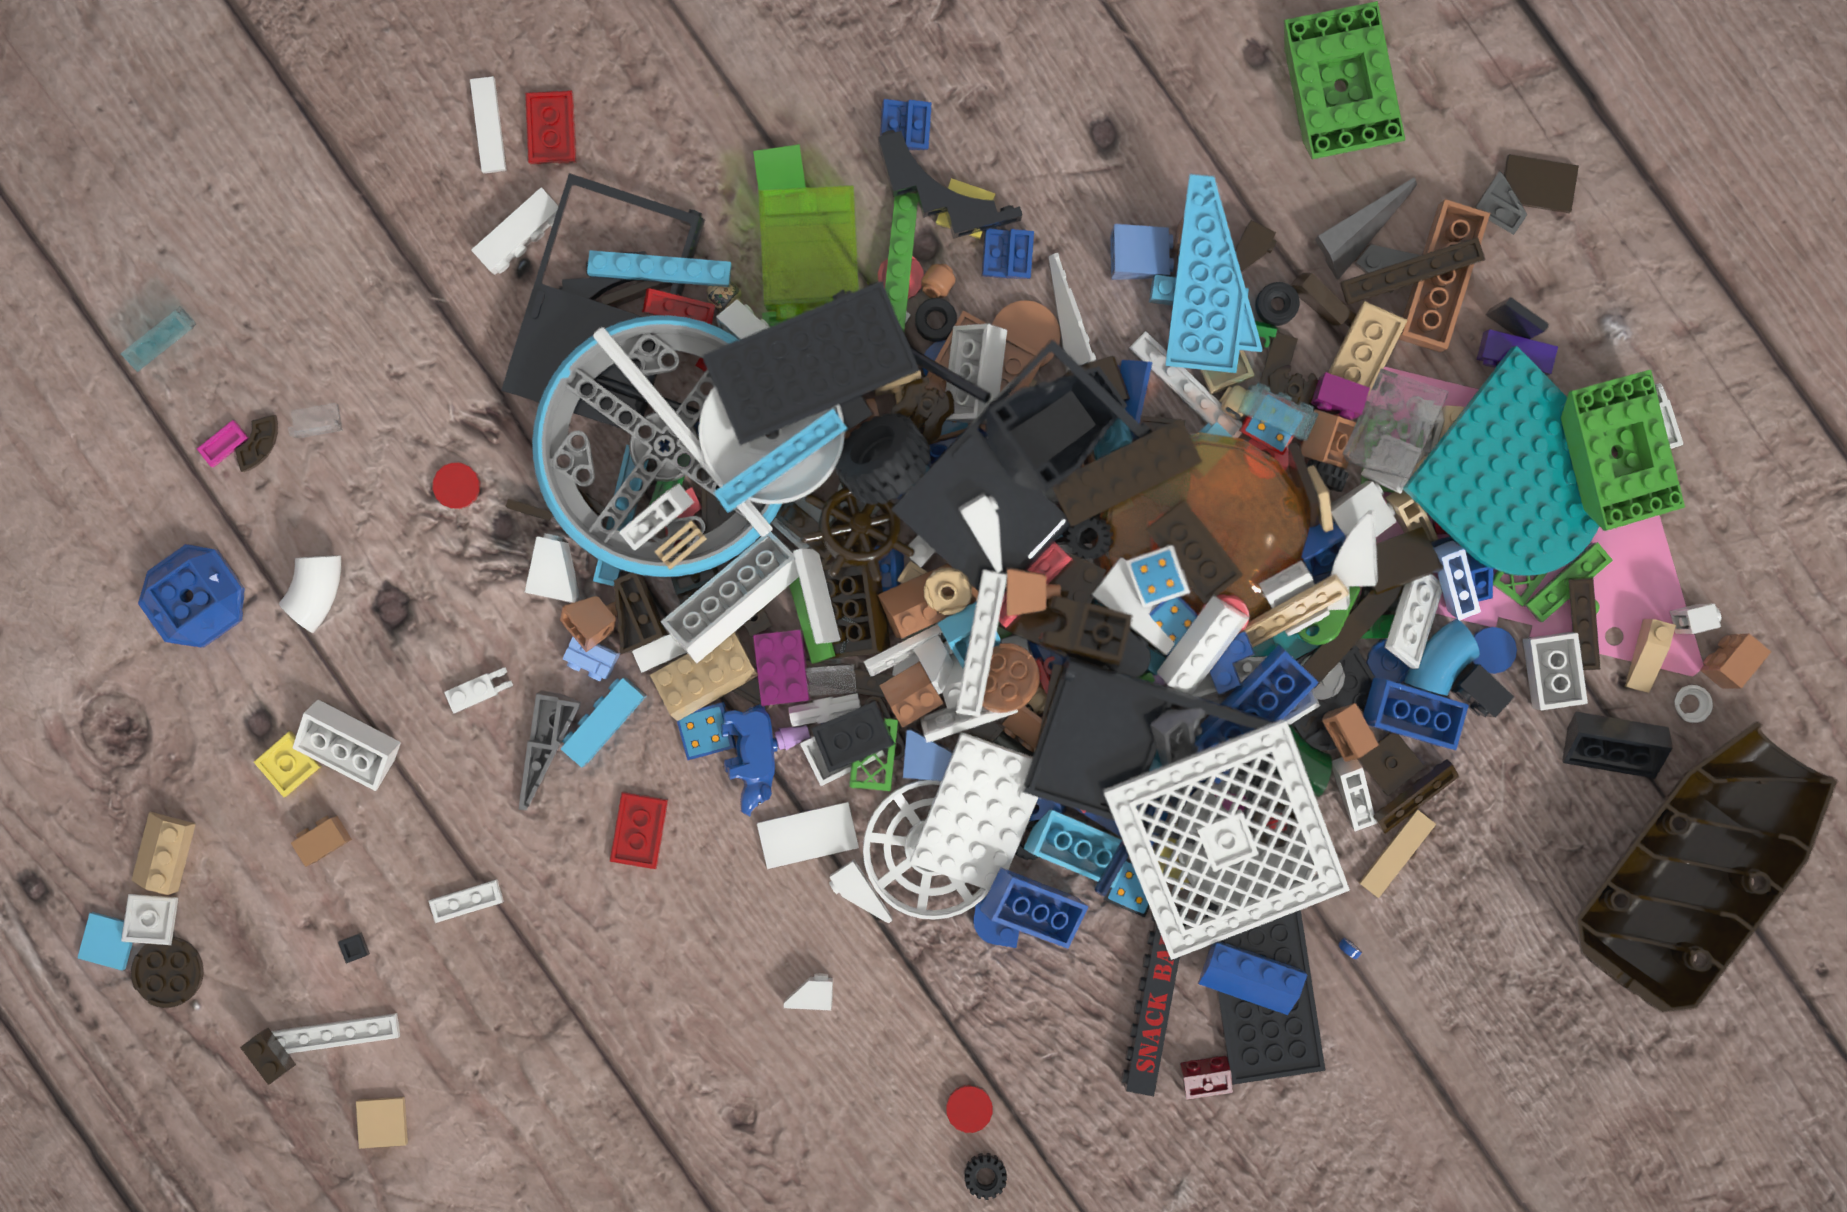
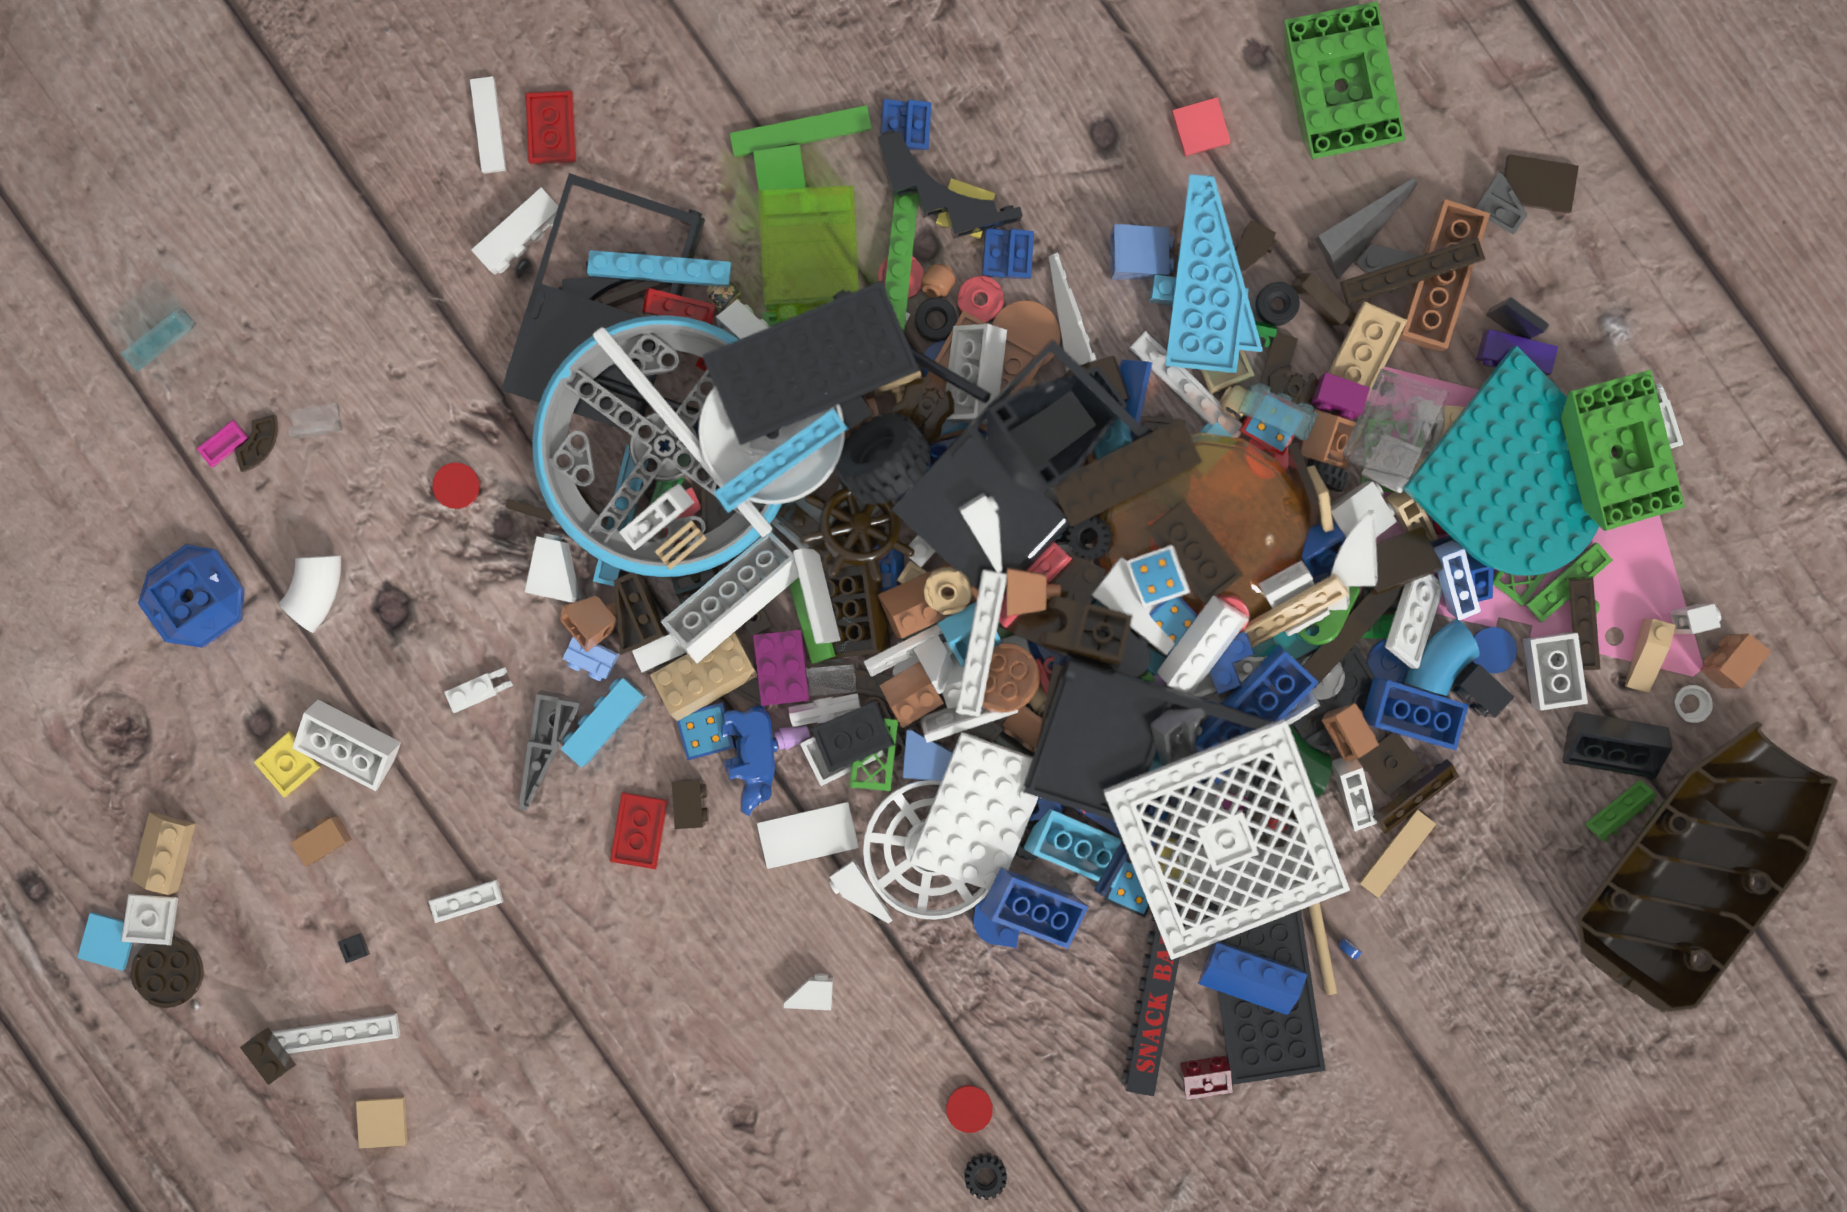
(689, 803): none -> dark brown brick
(801, 131): none -> bright green tile
(983, 285): none -> coral tile
(1201, 127): none -> coral tile
(1322, 949): none -> tan piece
(1621, 810): none -> bright green plate

